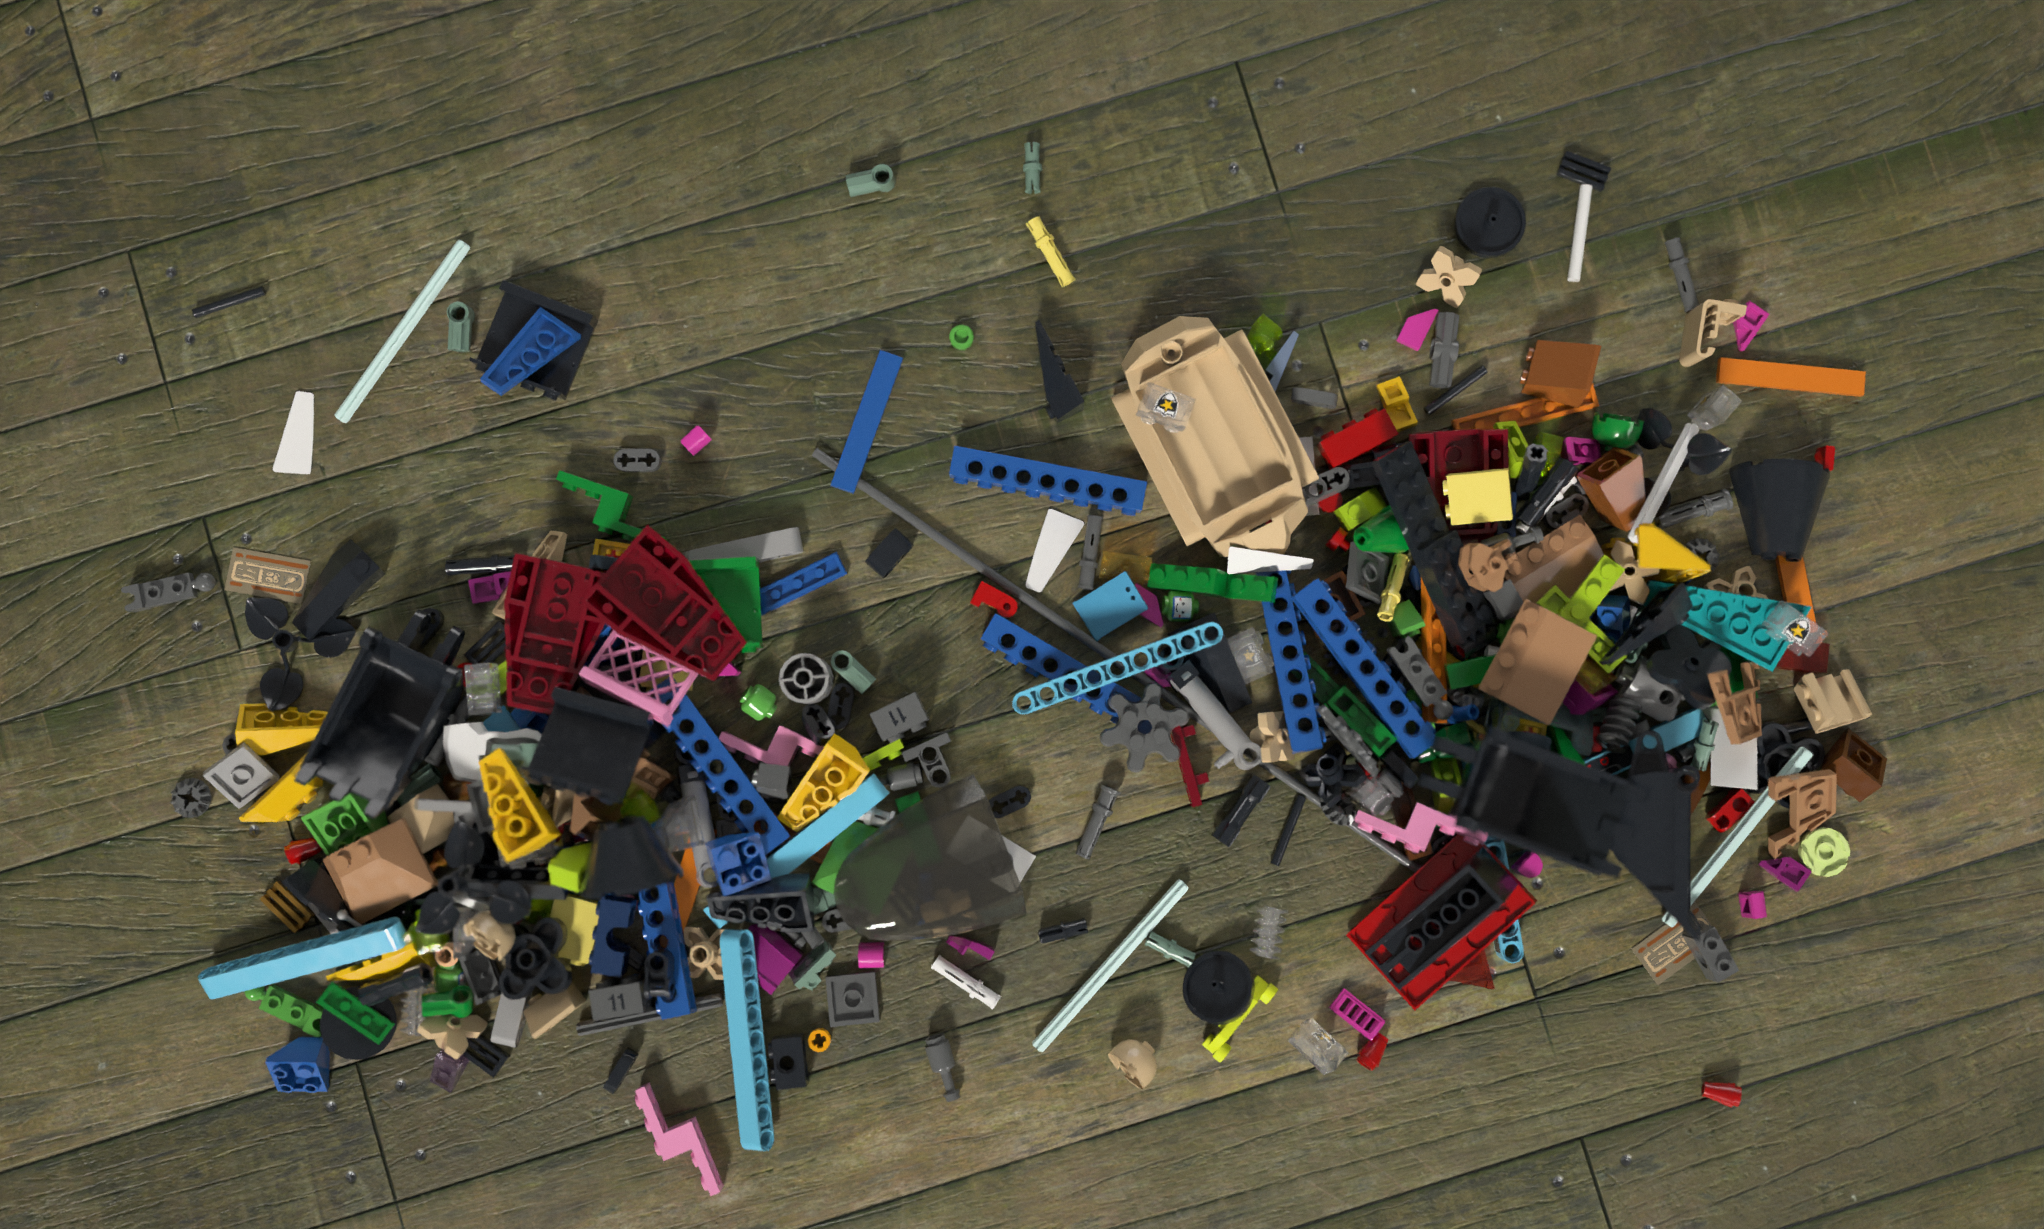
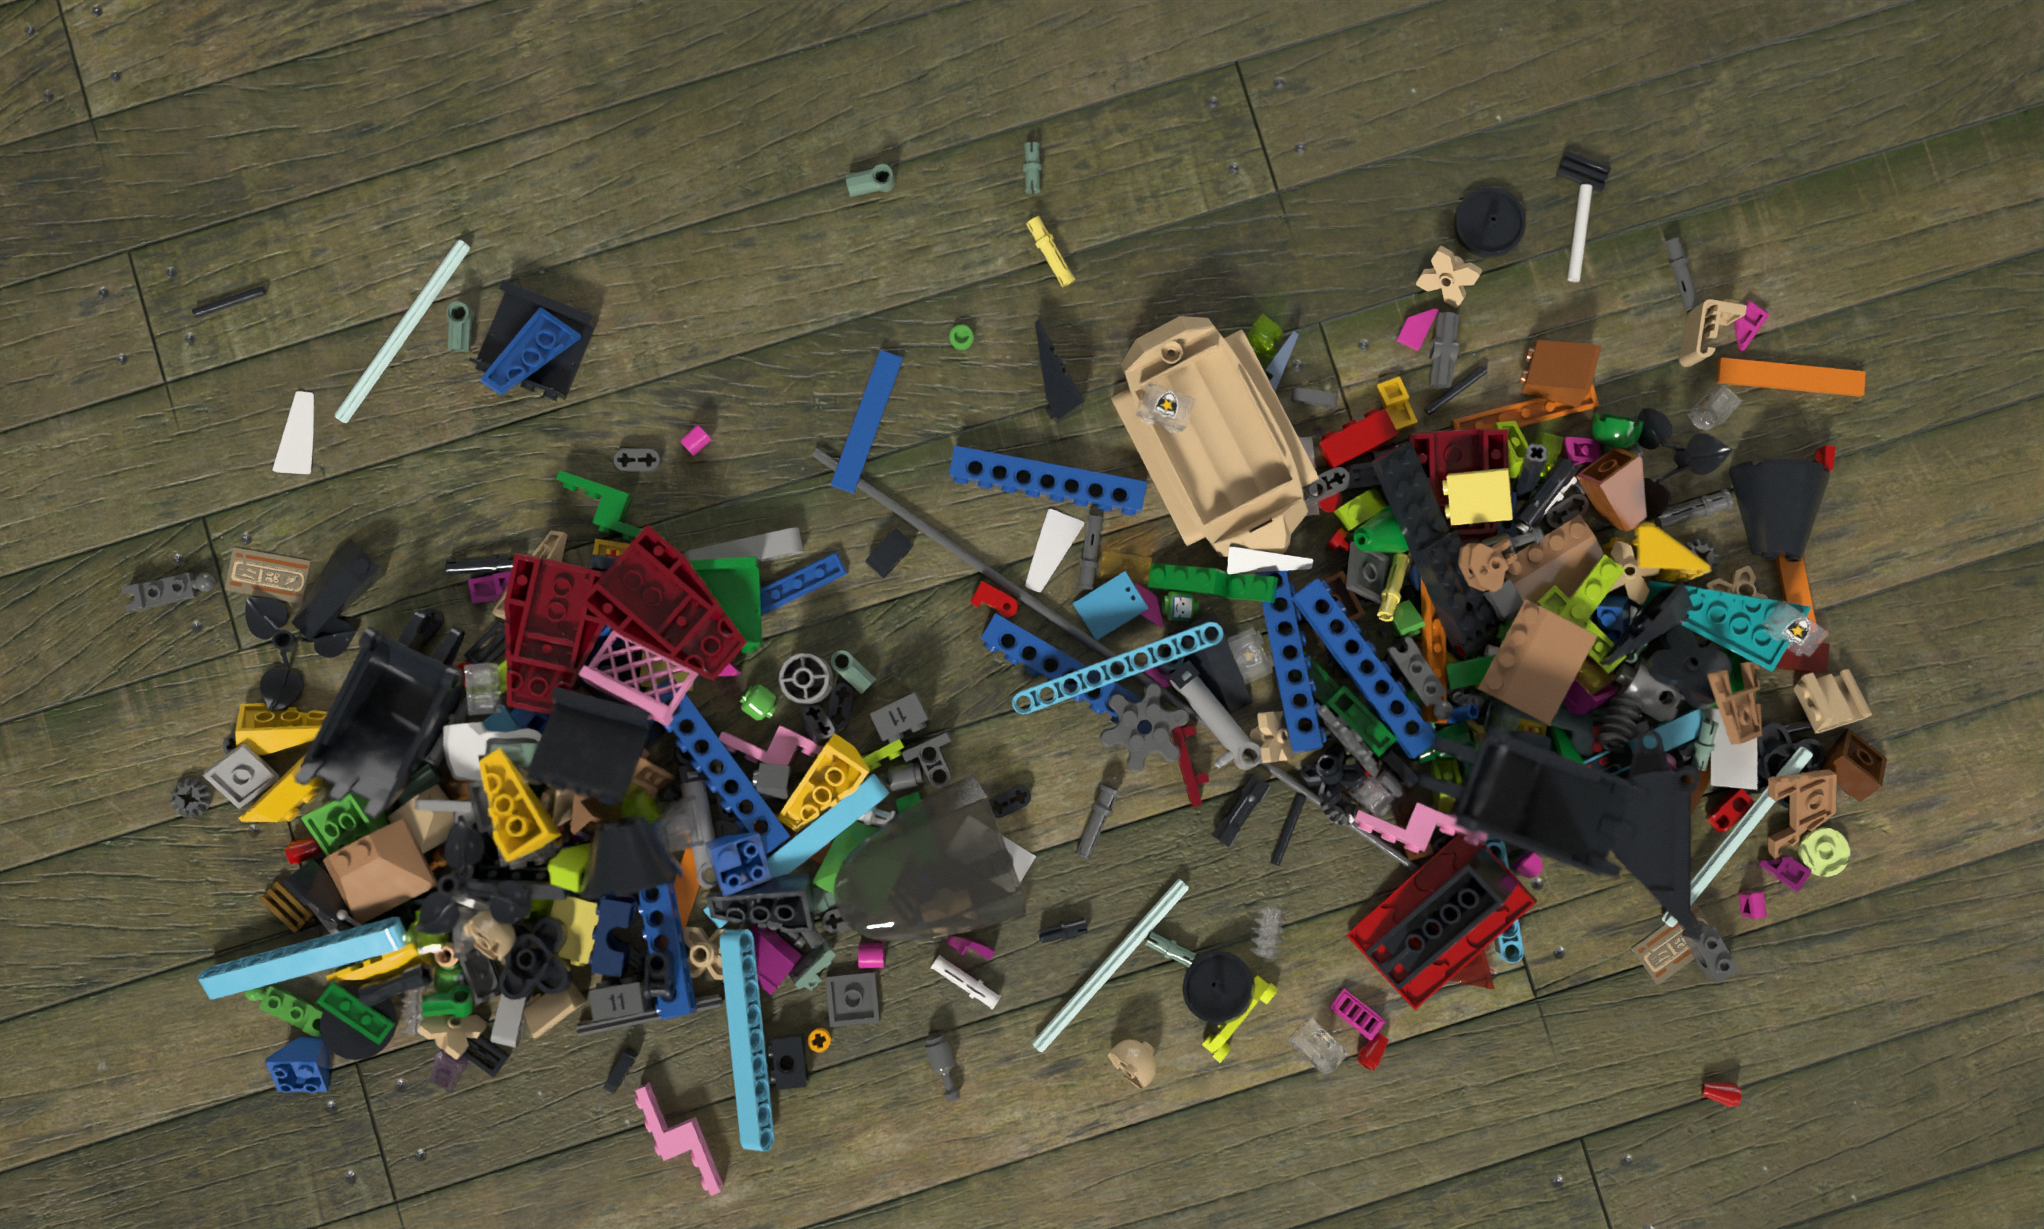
(1664, 479): white axle -> none

